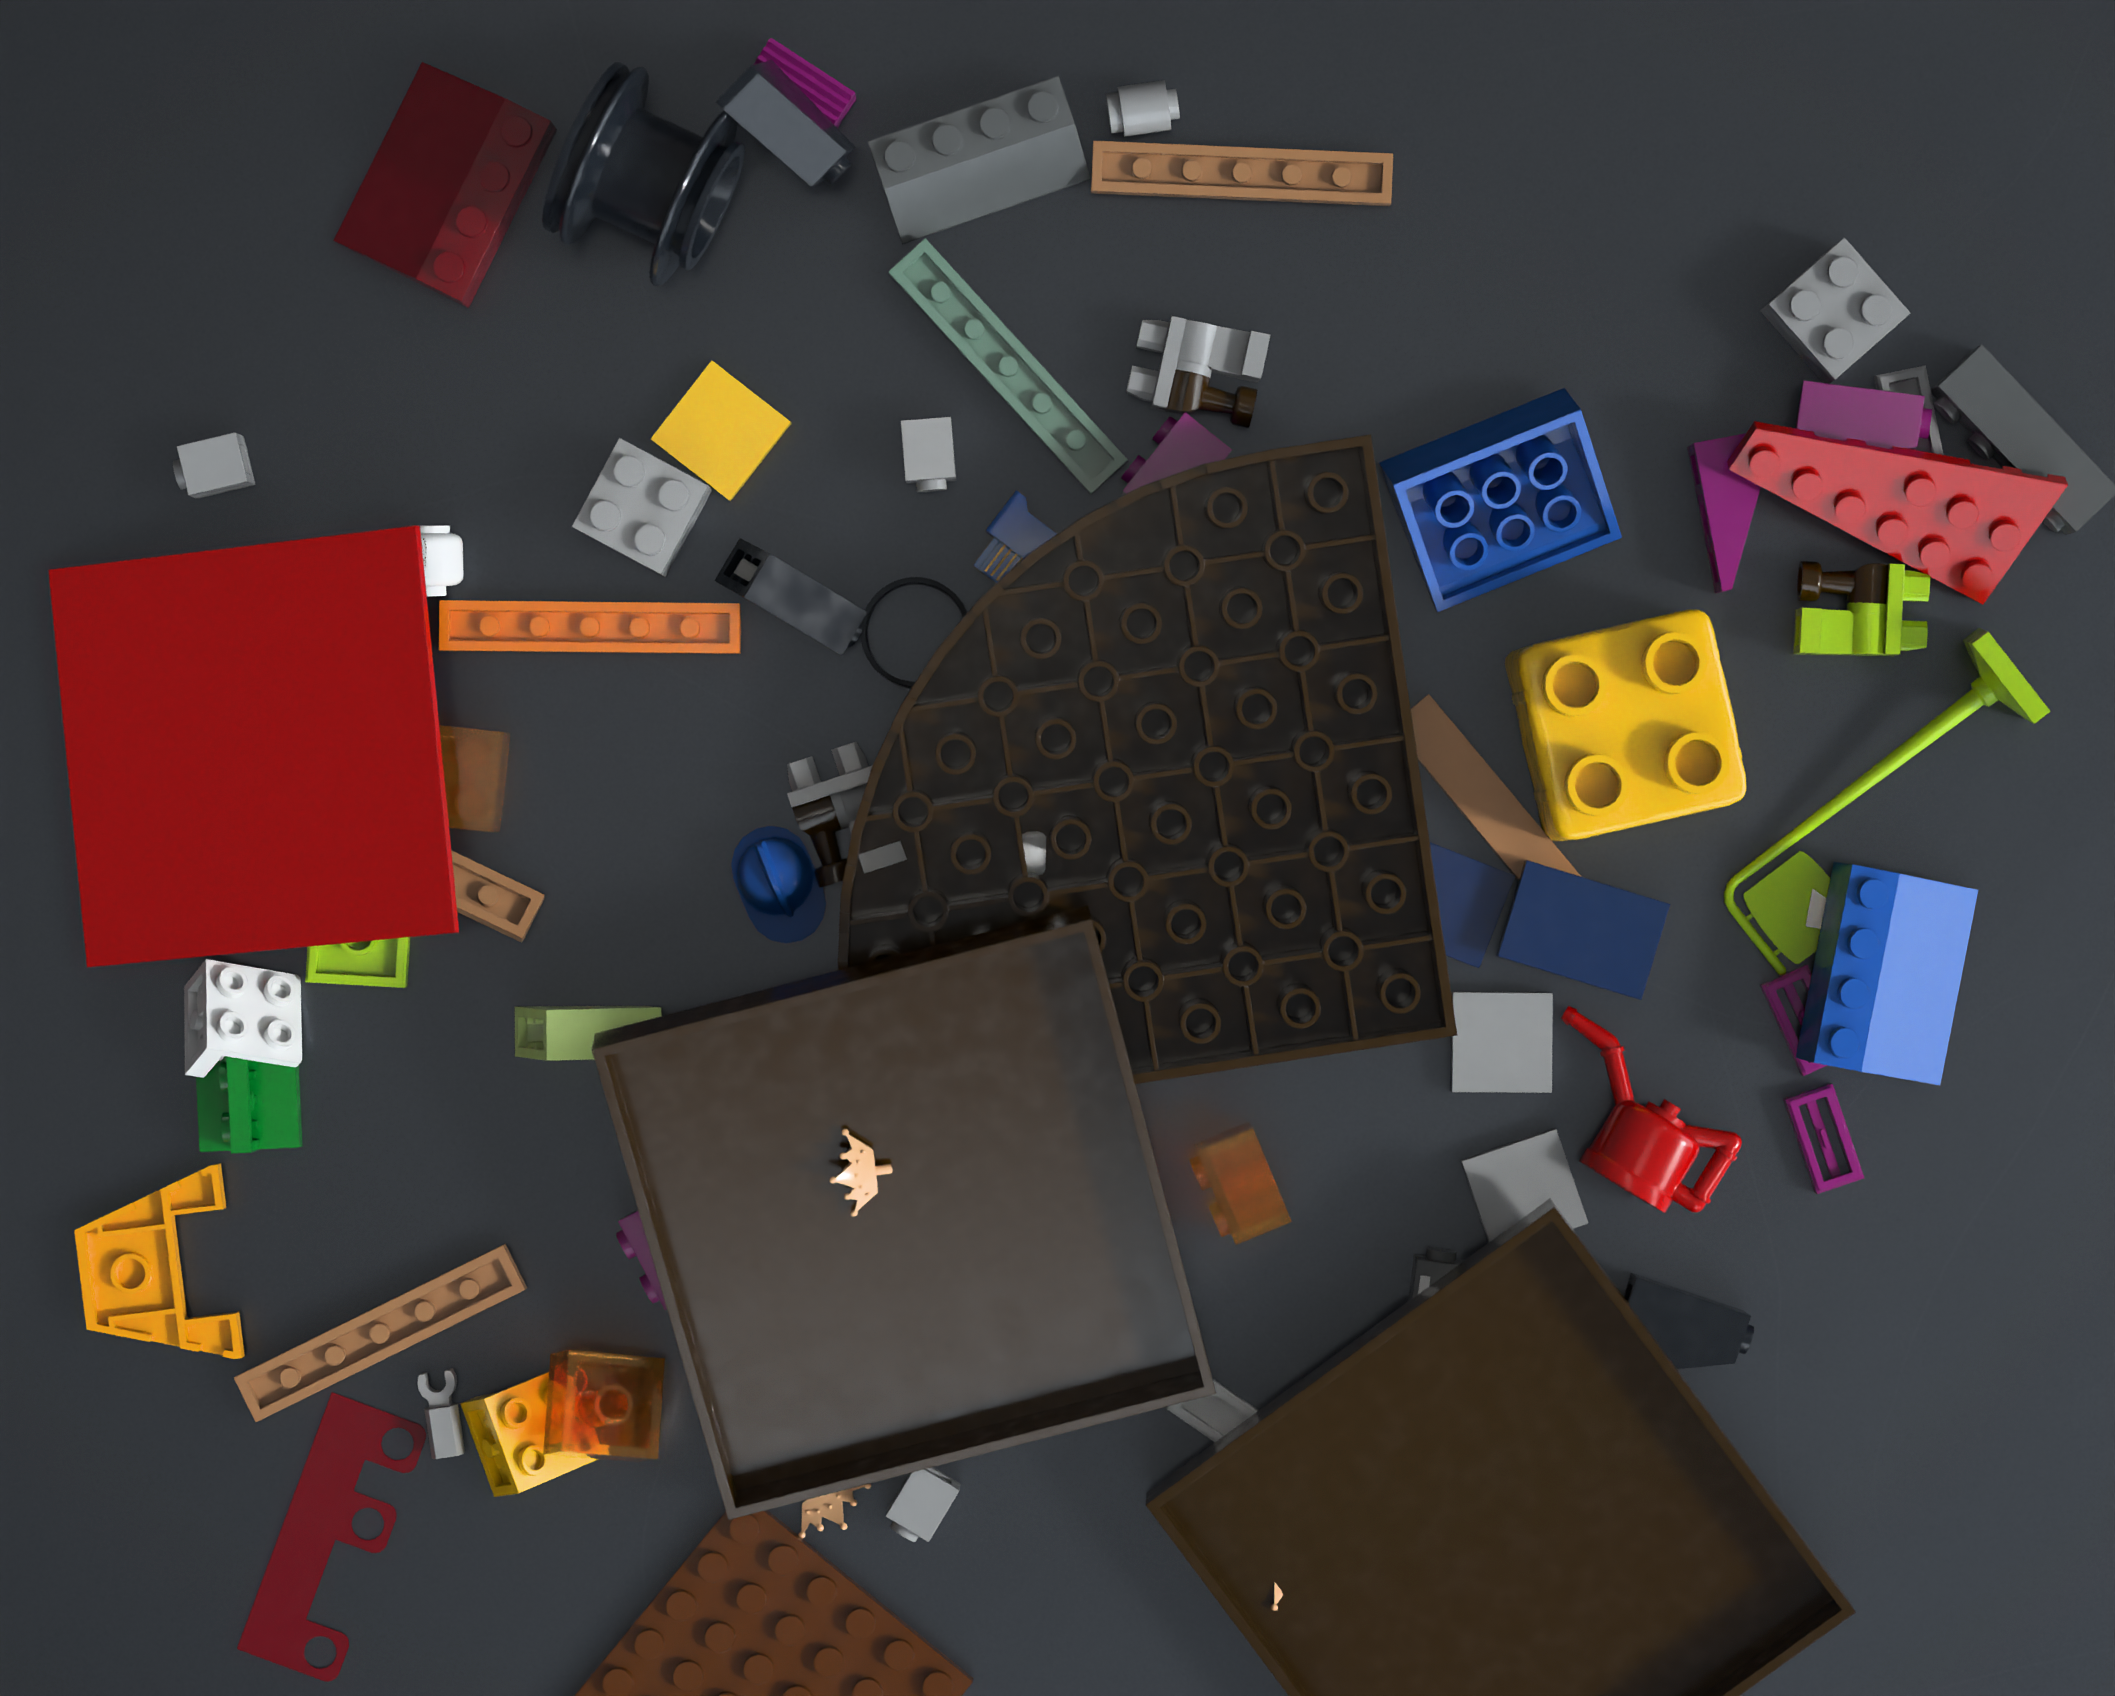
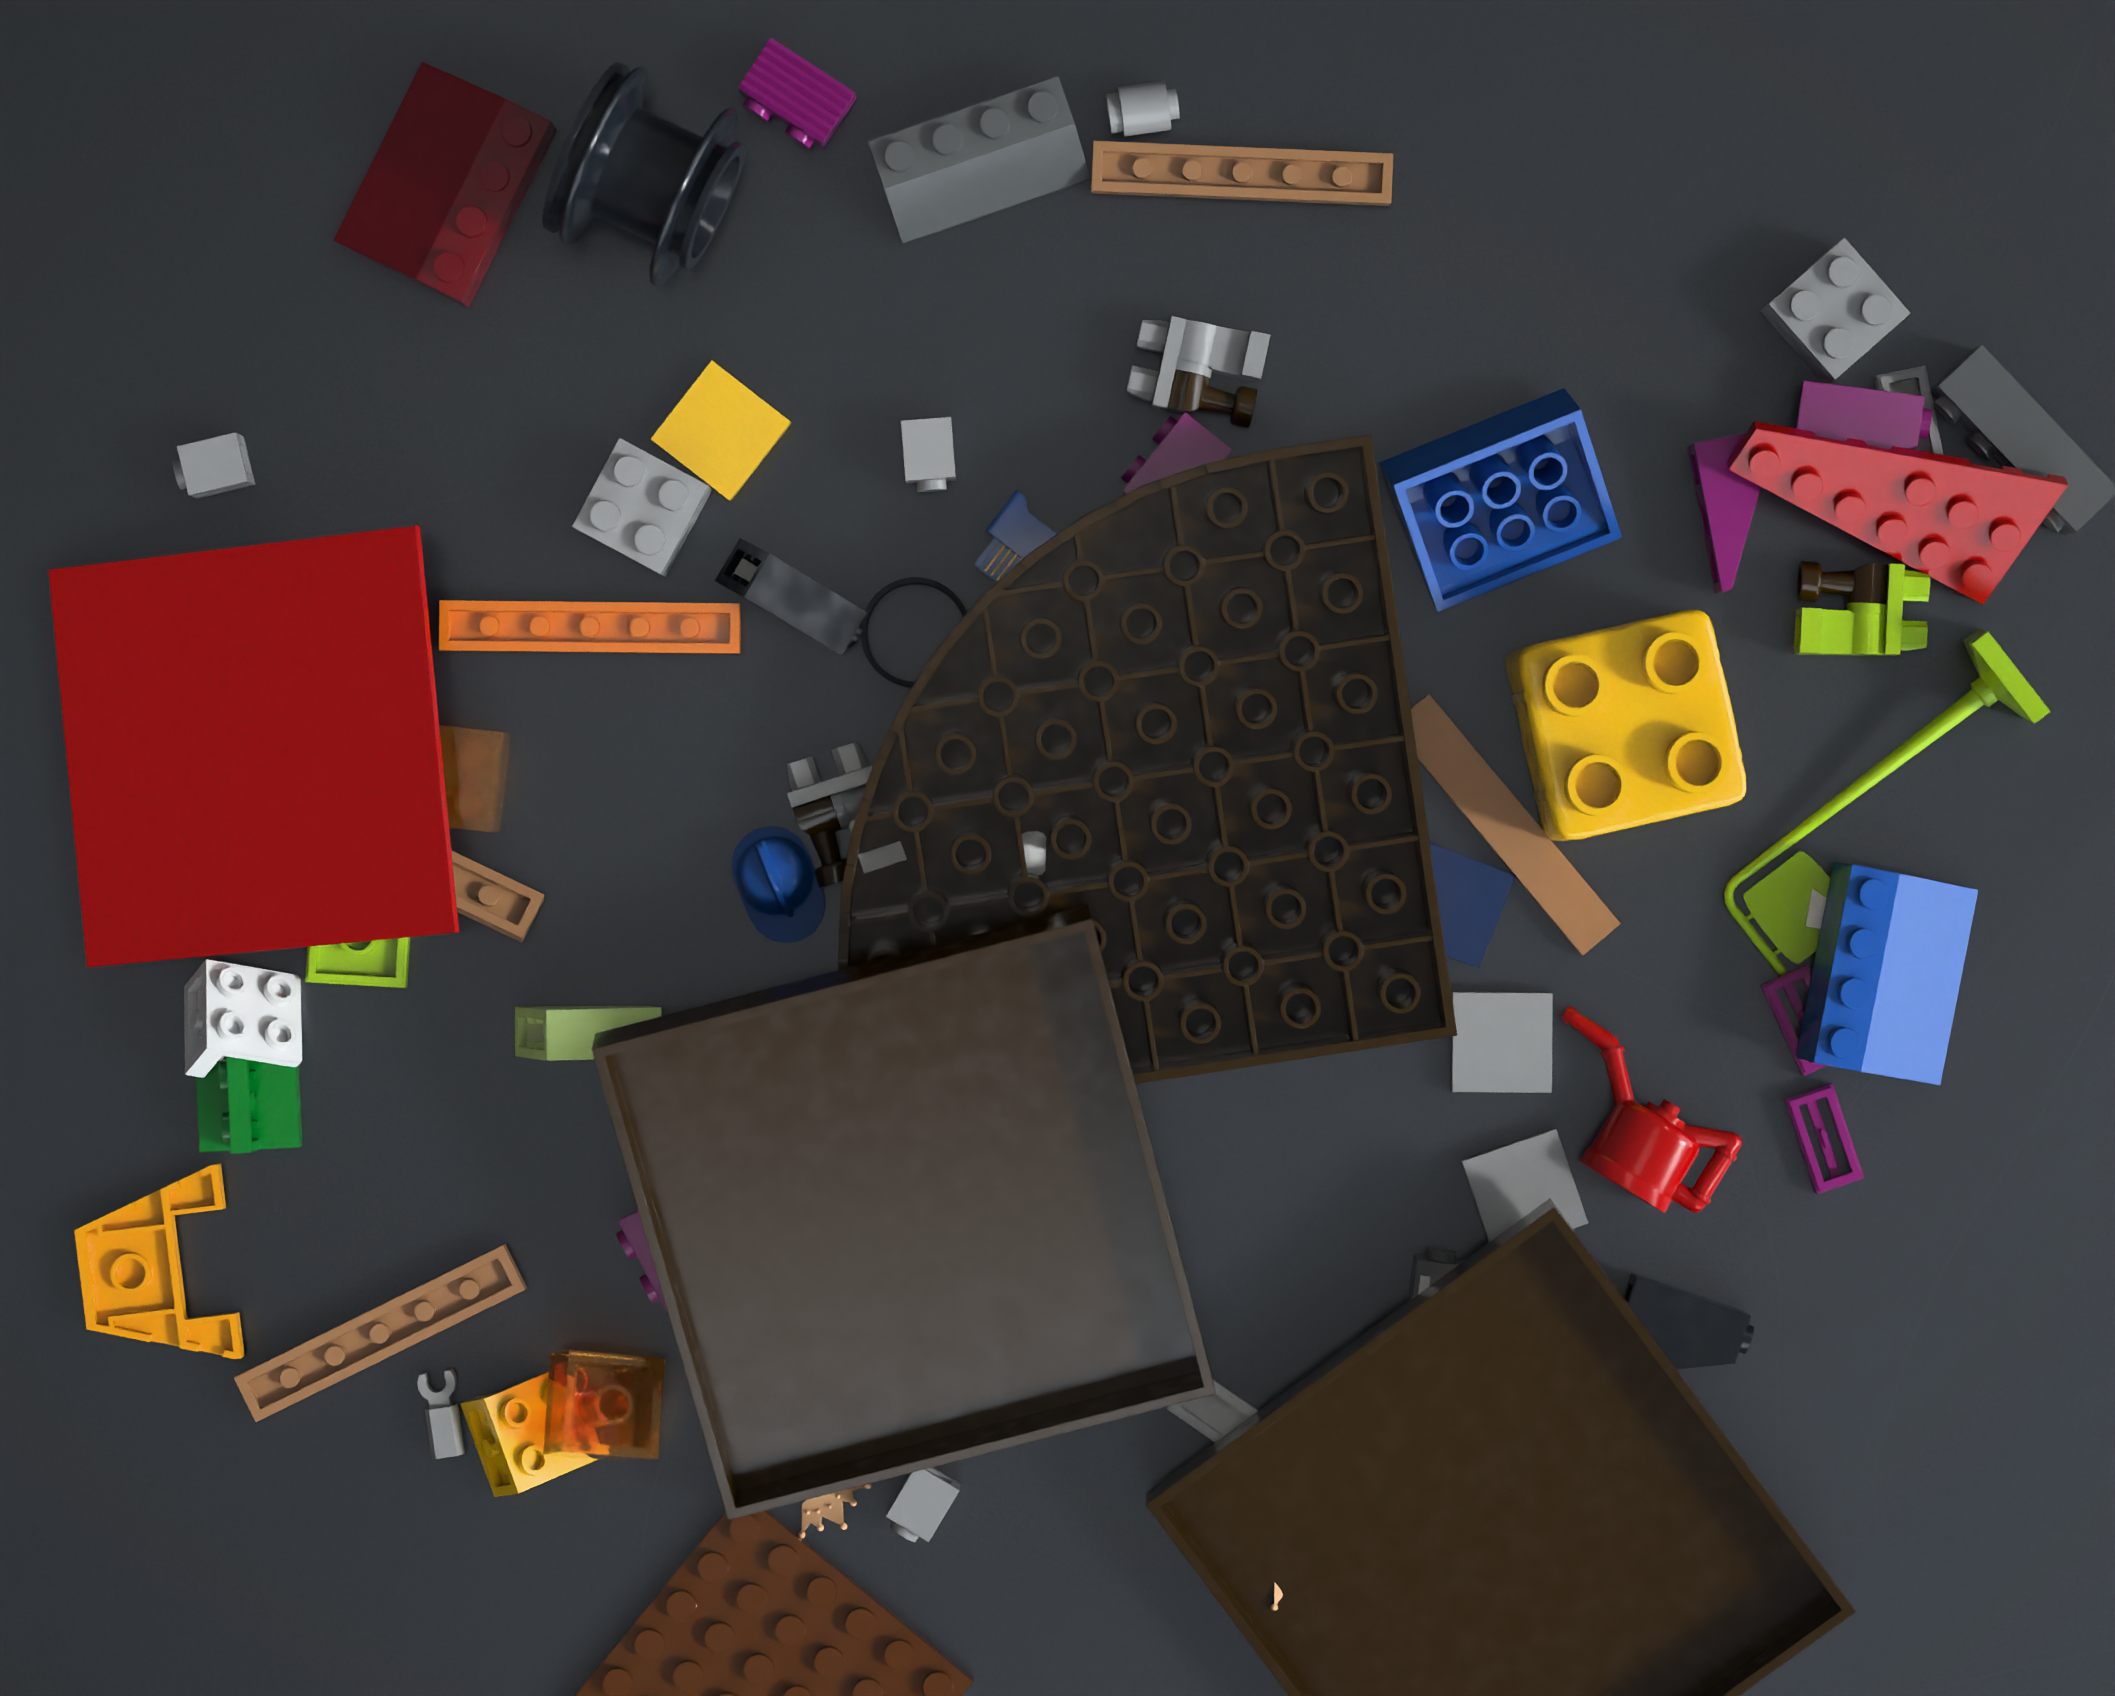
(315, 1519): dark red piece -> none
(441, 558): white head -> none
(787, 123): black slope -> none
(859, 1172): light nougat piece -> none
(1008, 366): sand green plate -> none
(1241, 1183): clear orange brick -> none
(1583, 930): dark blue tile -> none

